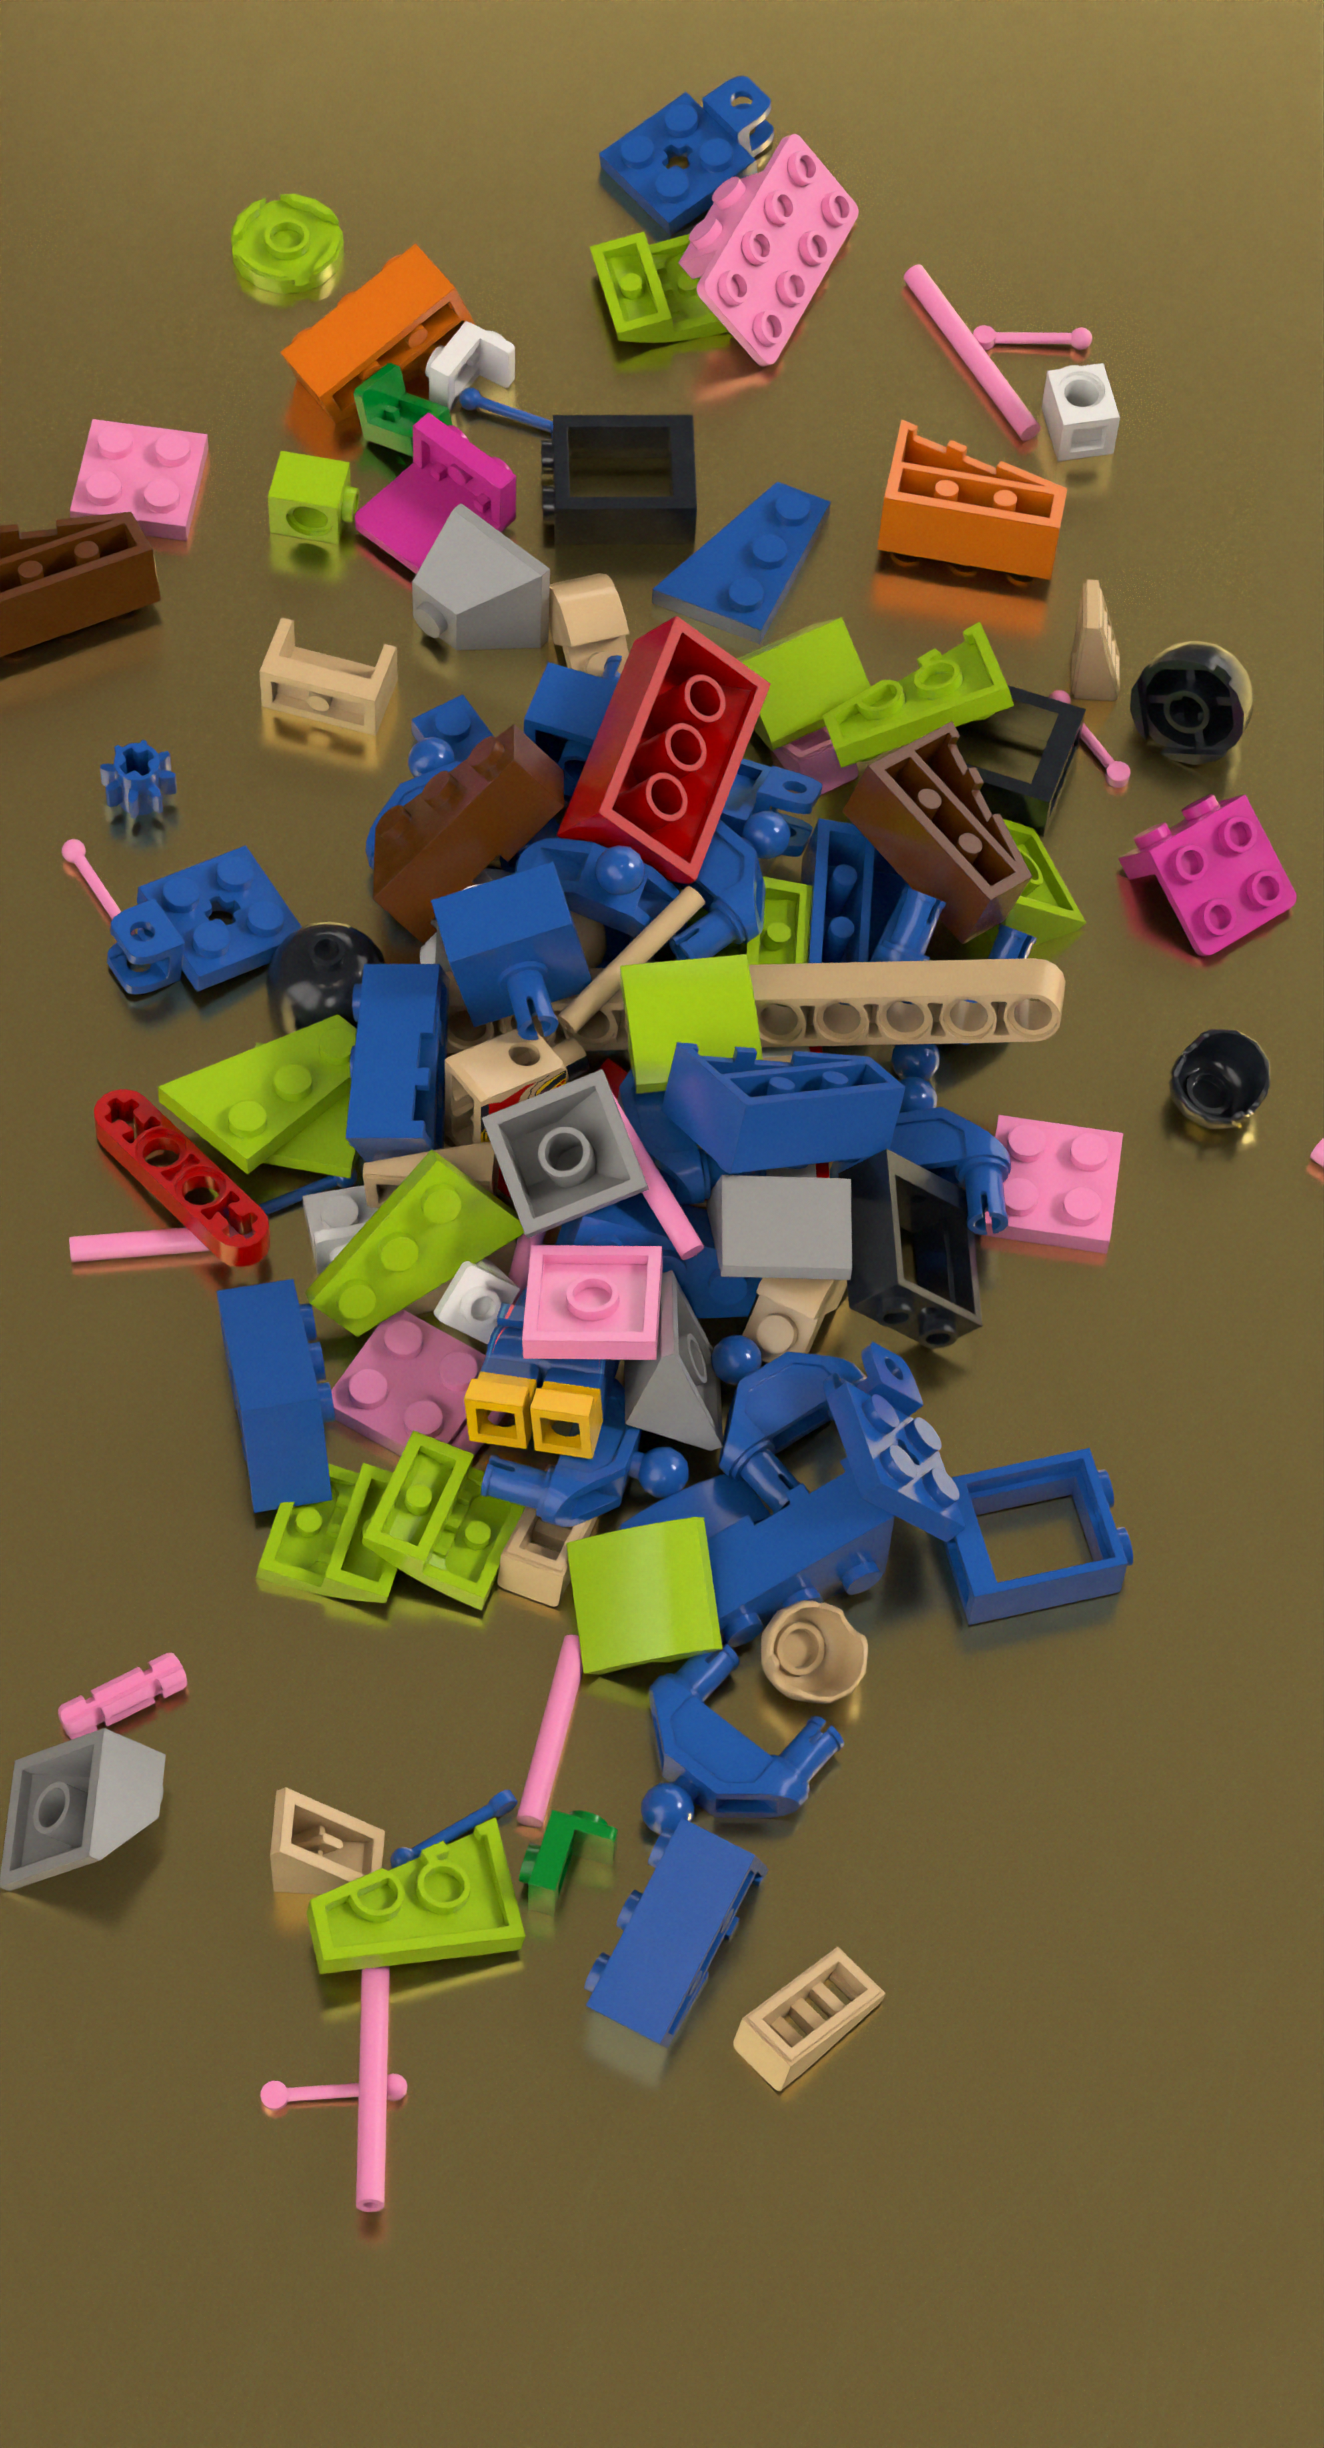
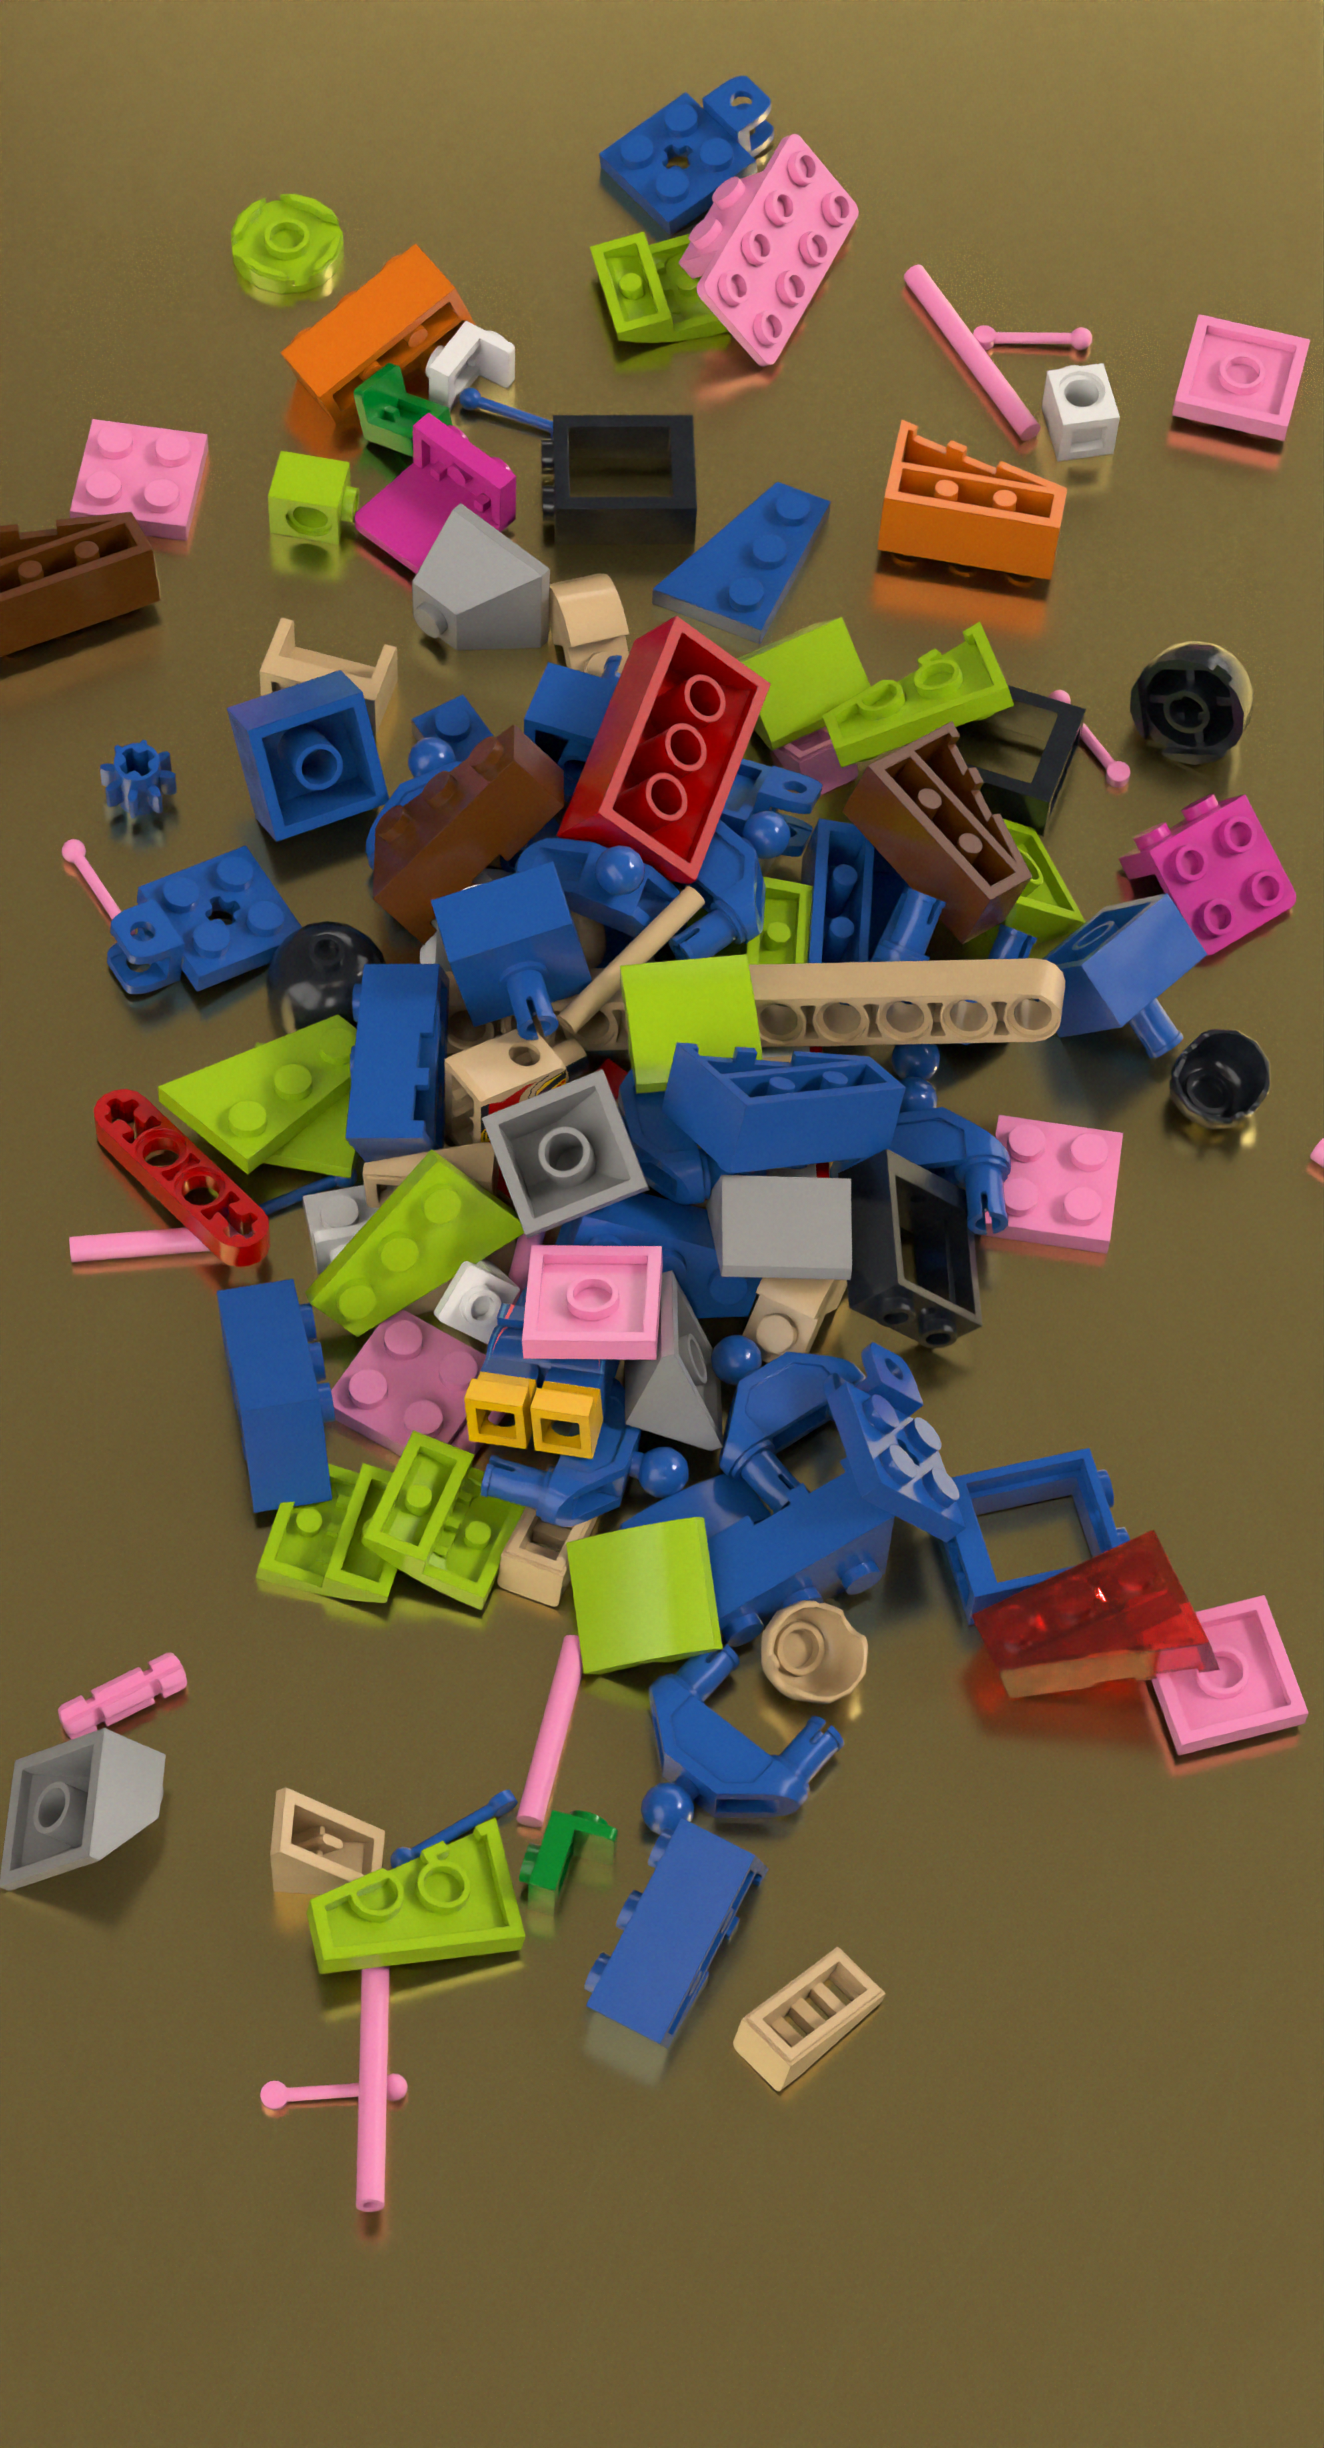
(308, 755): none -> blue brick
(663, 1201): bright pink bar -> none
(1094, 649): tan slope -> none
(1097, 1624): none -> clear red wedge
(1120, 968): none -> blue brick
(1241, 377): none -> bright pink plate
(1249, 1693): none -> bright pink plate

